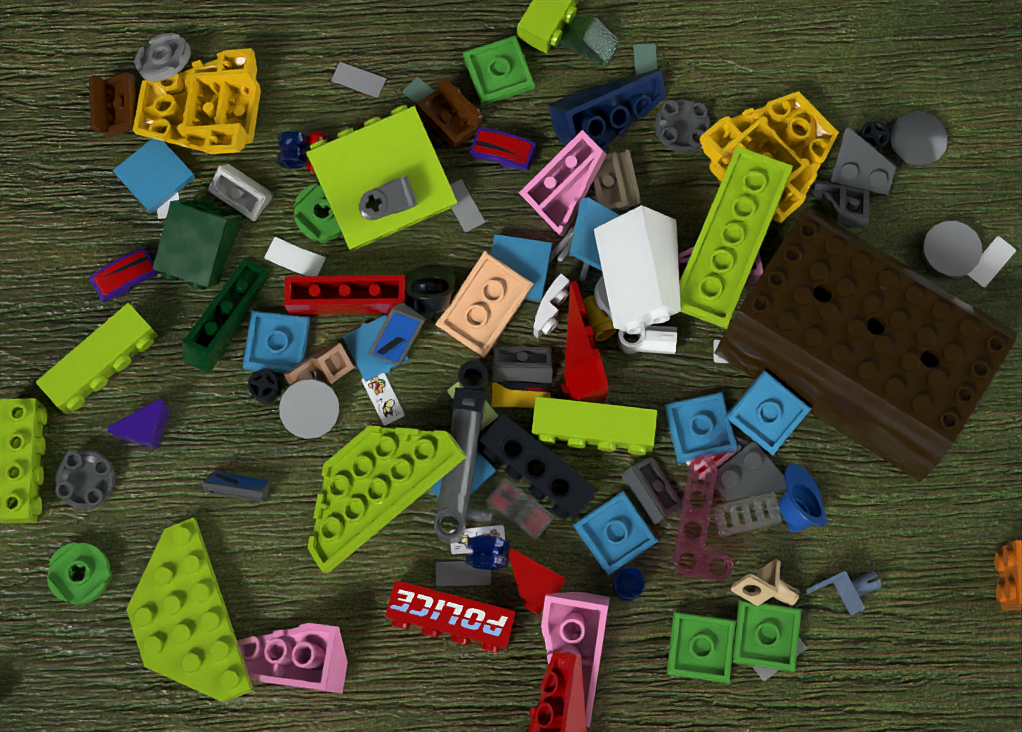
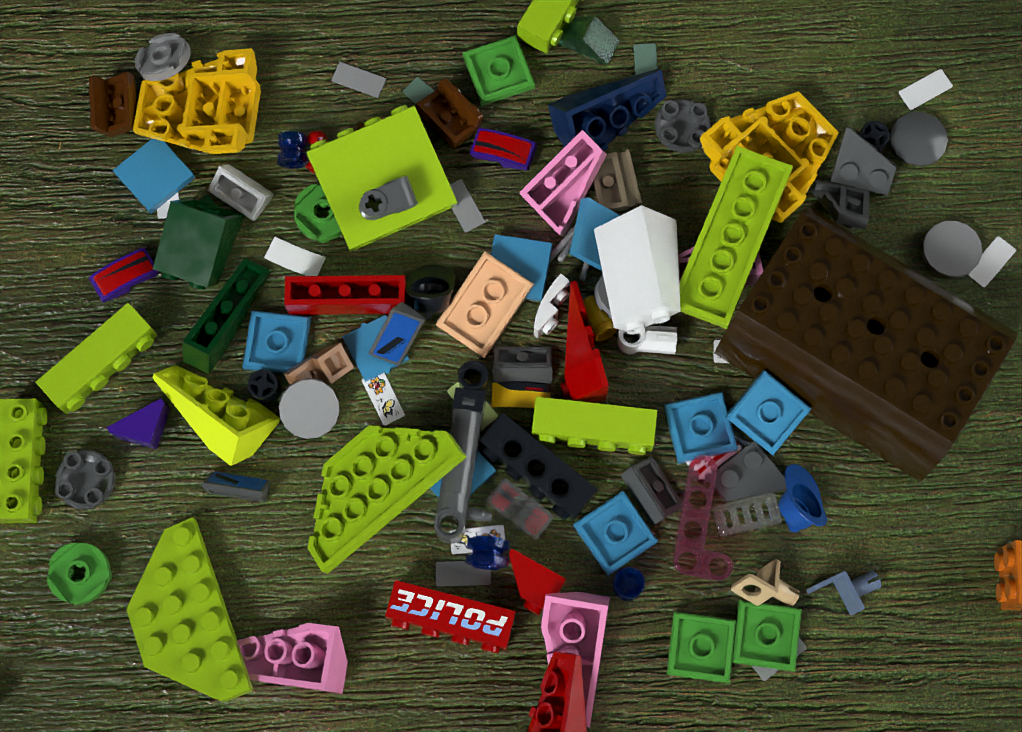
(222, 421): none -> neon yellow wedge
(925, 89): none -> white sticker

